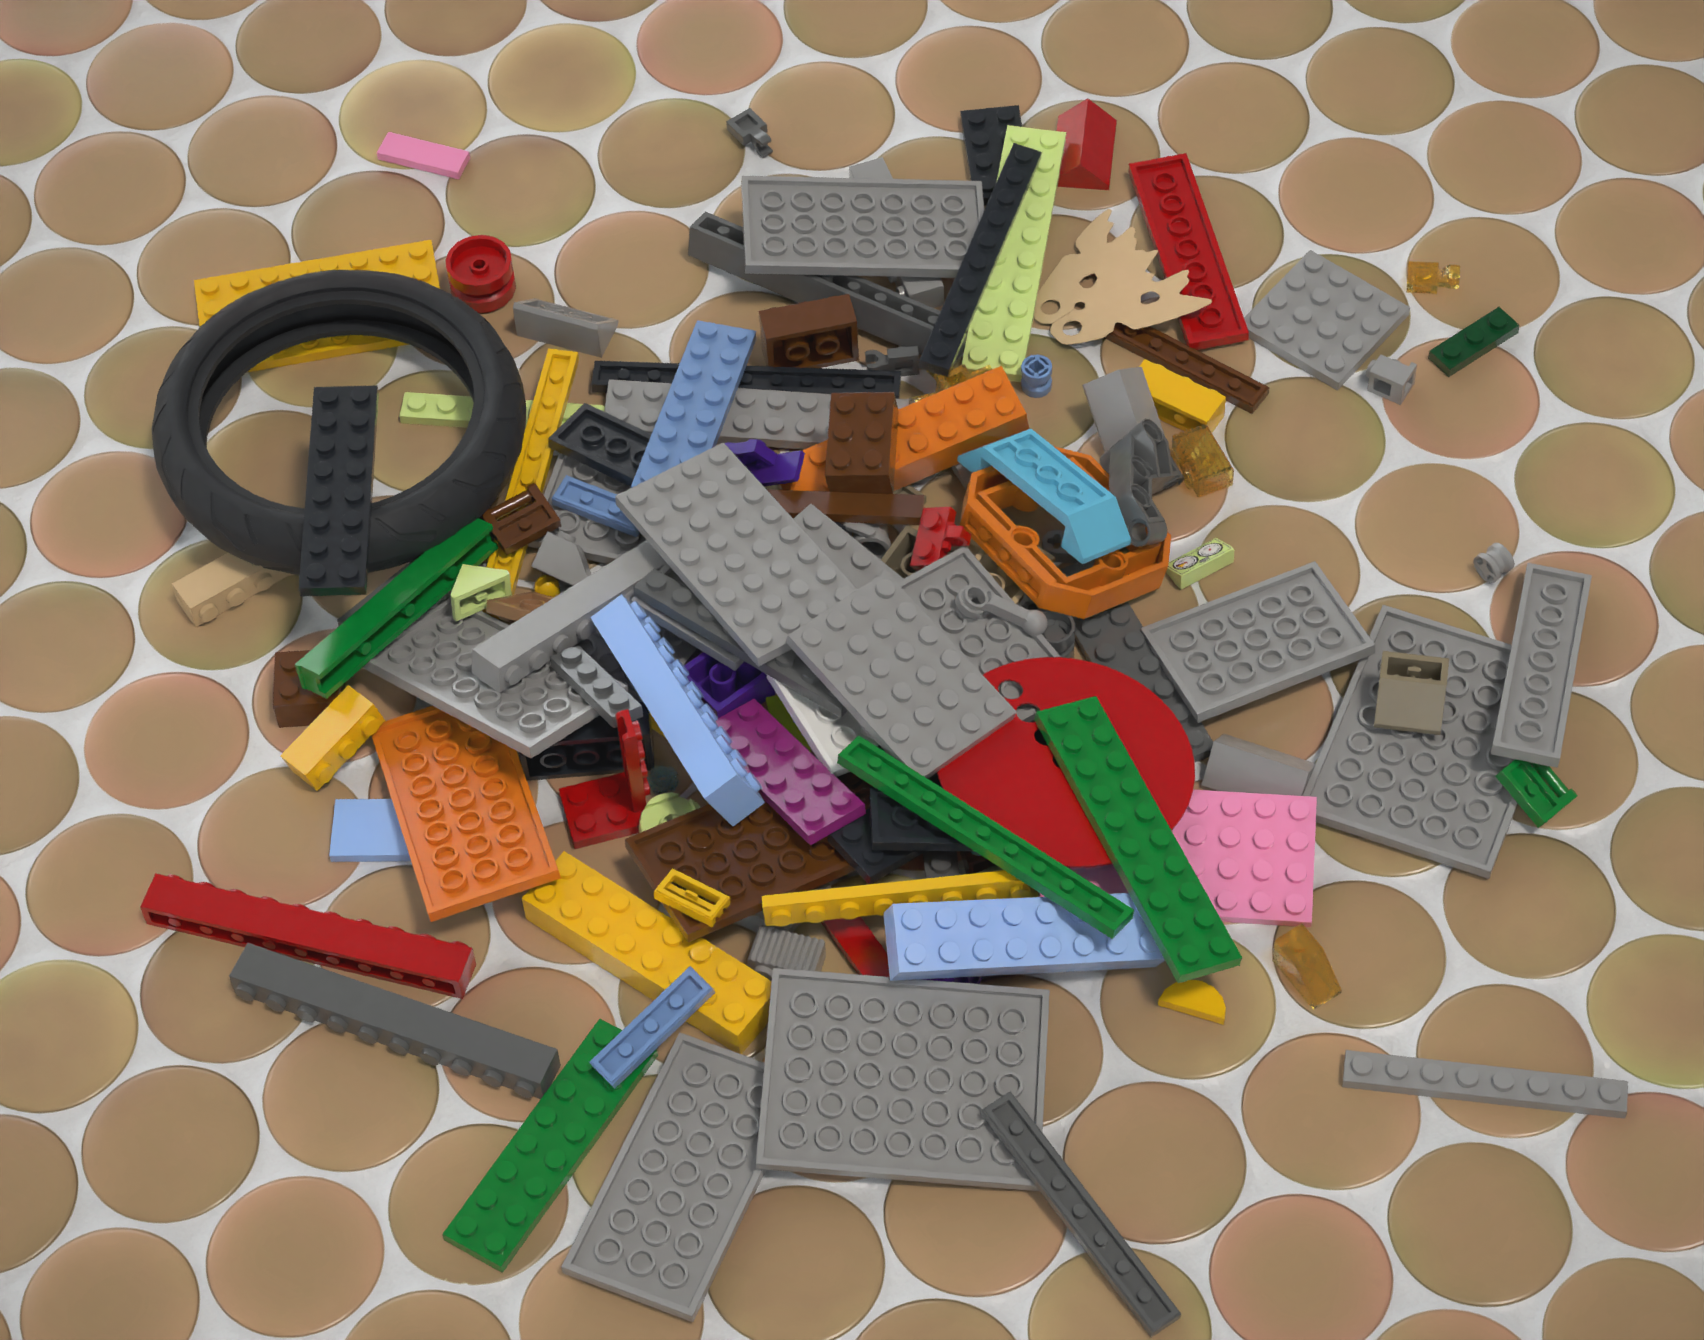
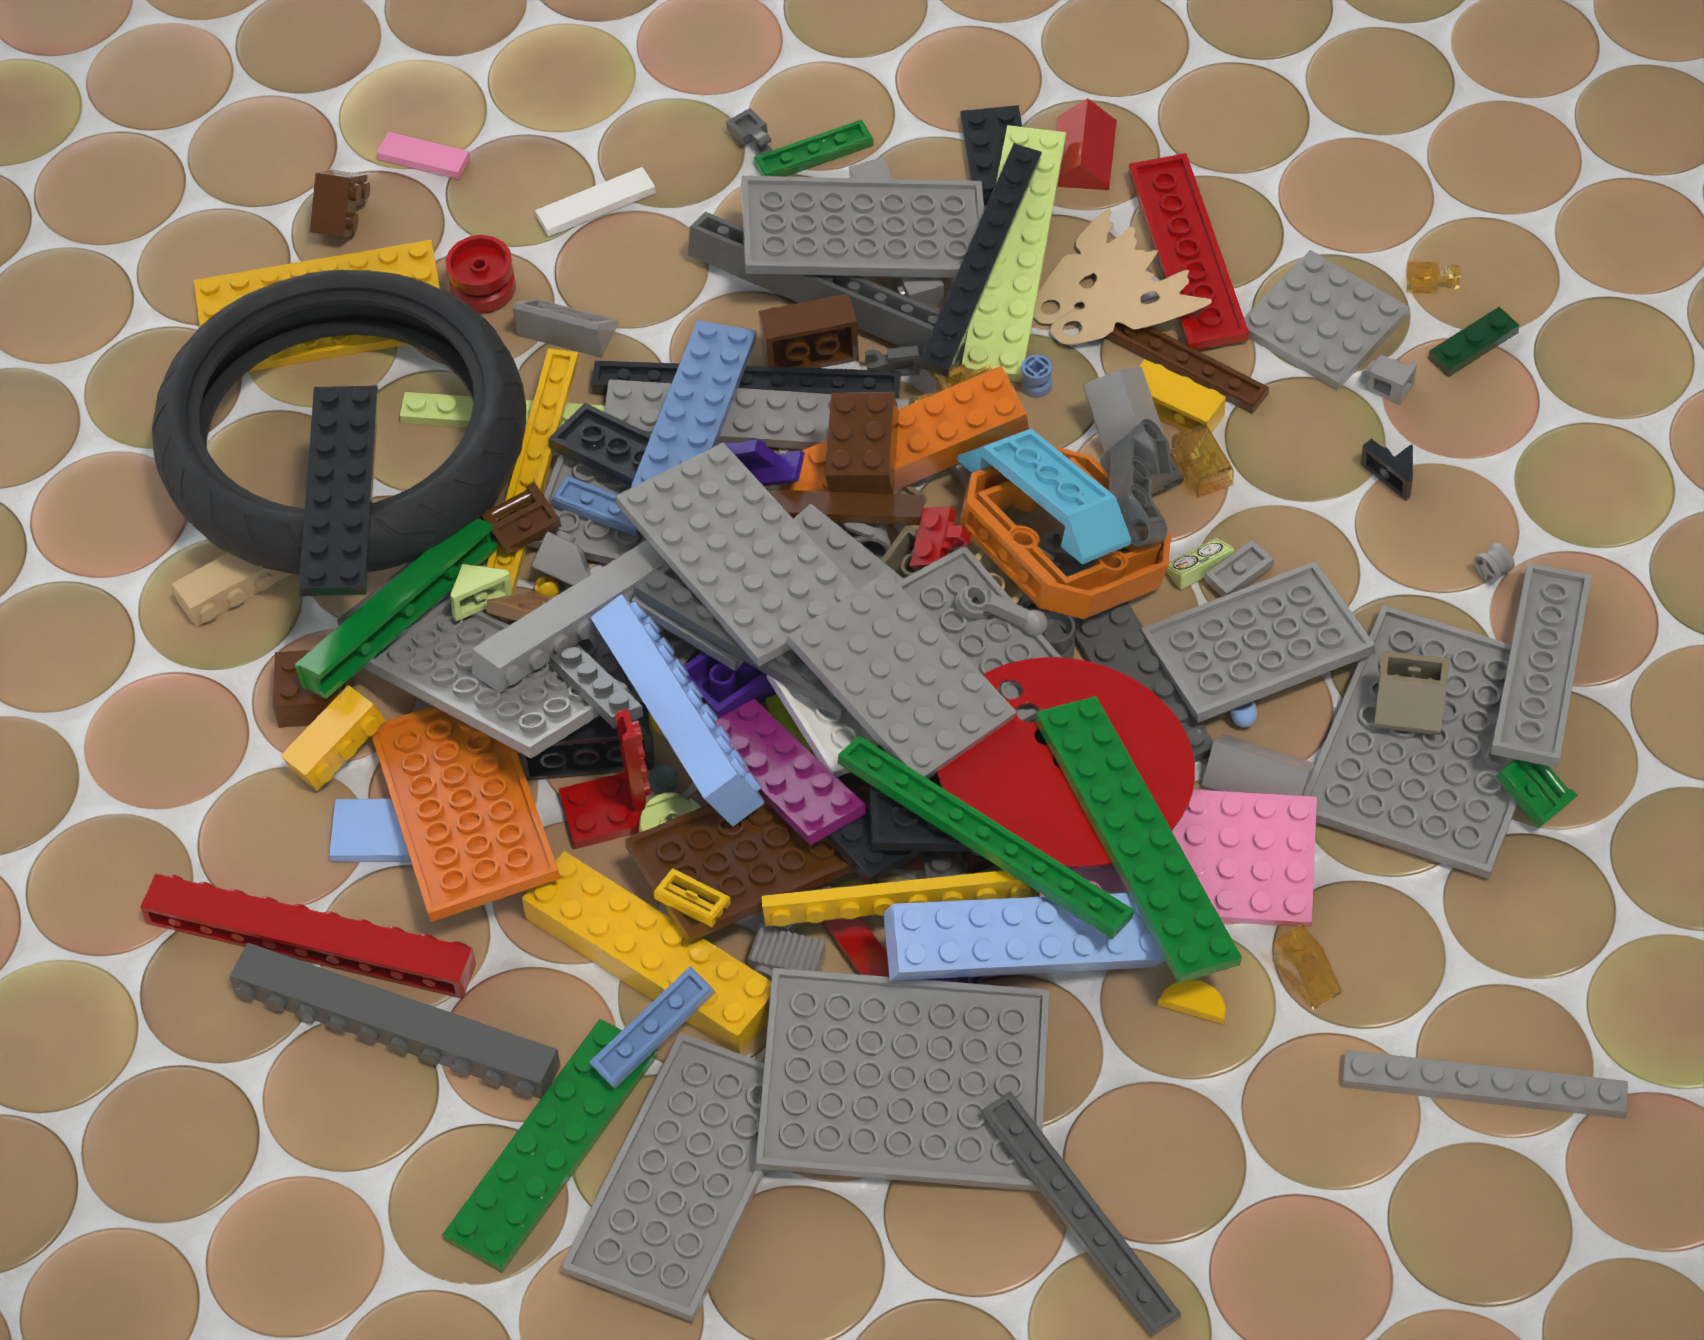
(336, 201): none -> reddish brown brick
(595, 201): none -> white tile
(815, 150): none -> green tile
(1239, 569): none -> light grey plate
(1244, 715): none -> light blue hinge
(1392, 471): none -> black slope

